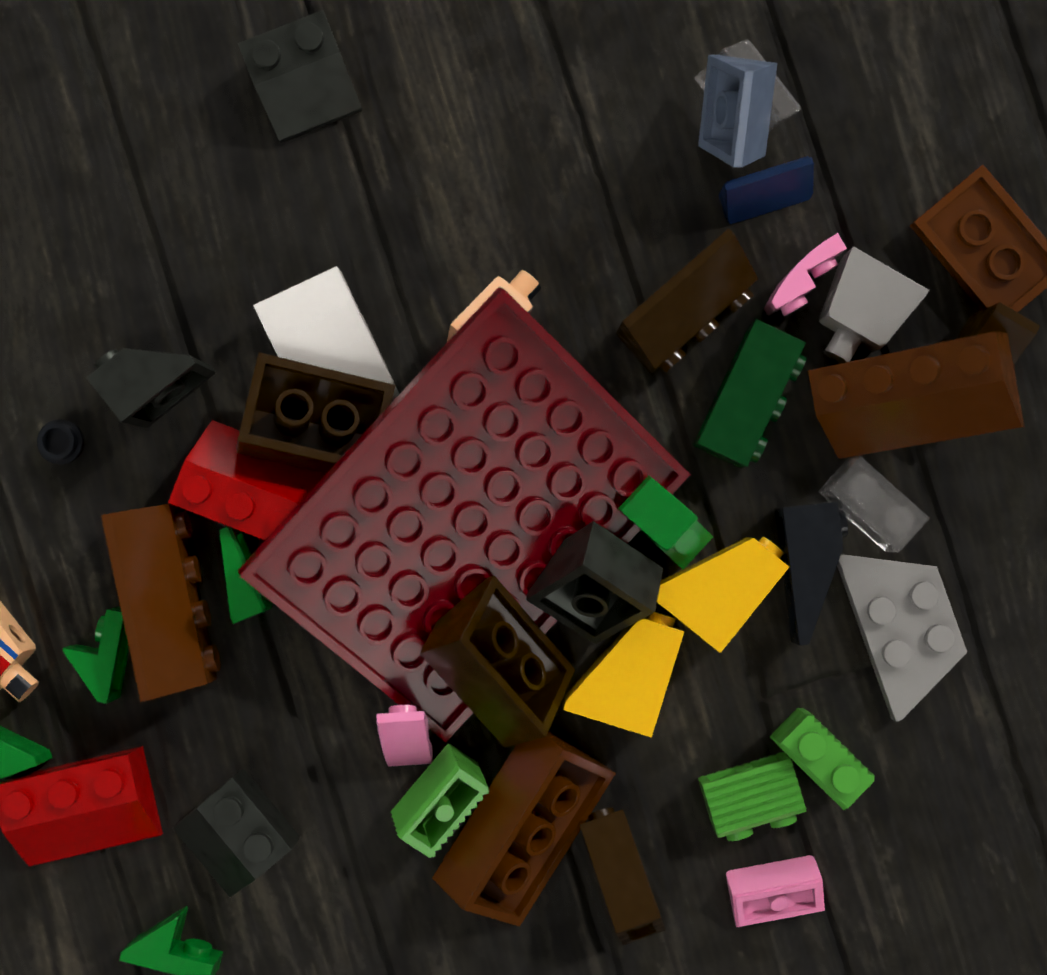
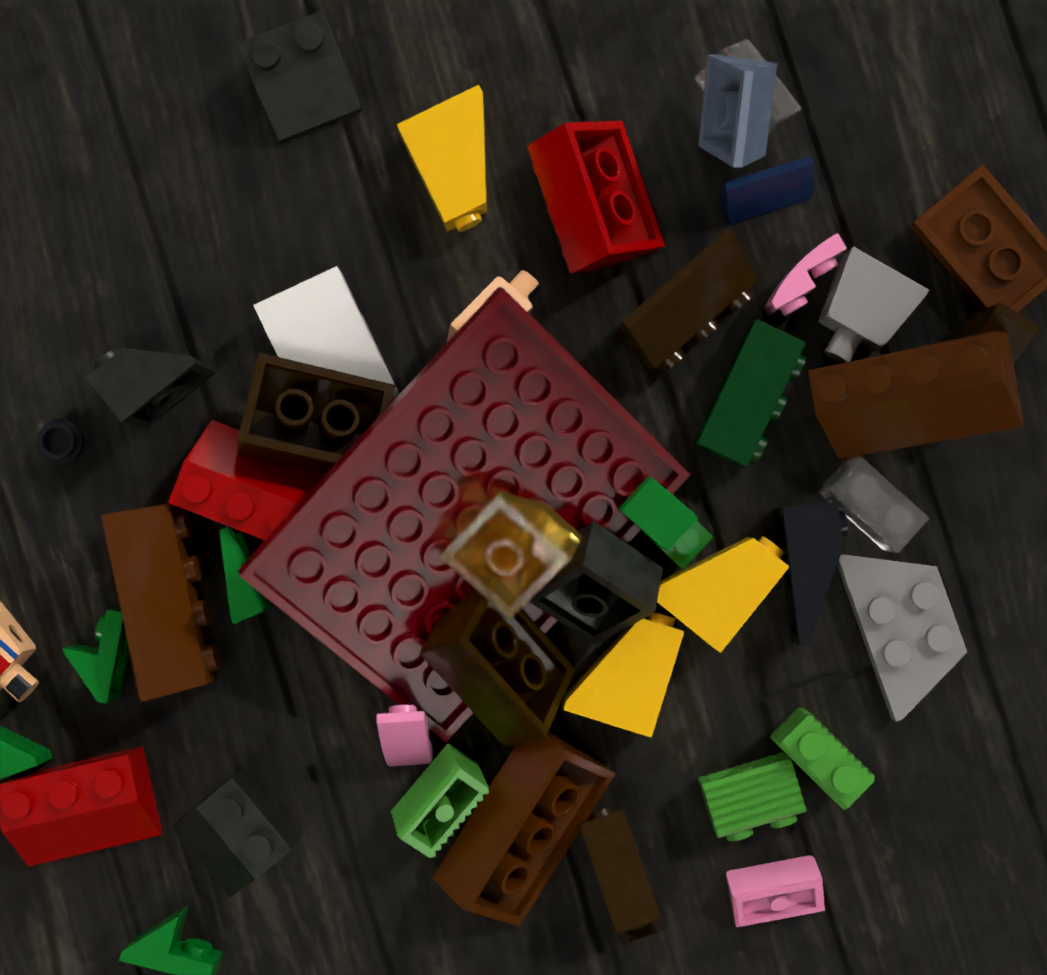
(451, 157): none -> yellow slope
(512, 550): none -> clear yellow slope
(595, 194): none -> red slope

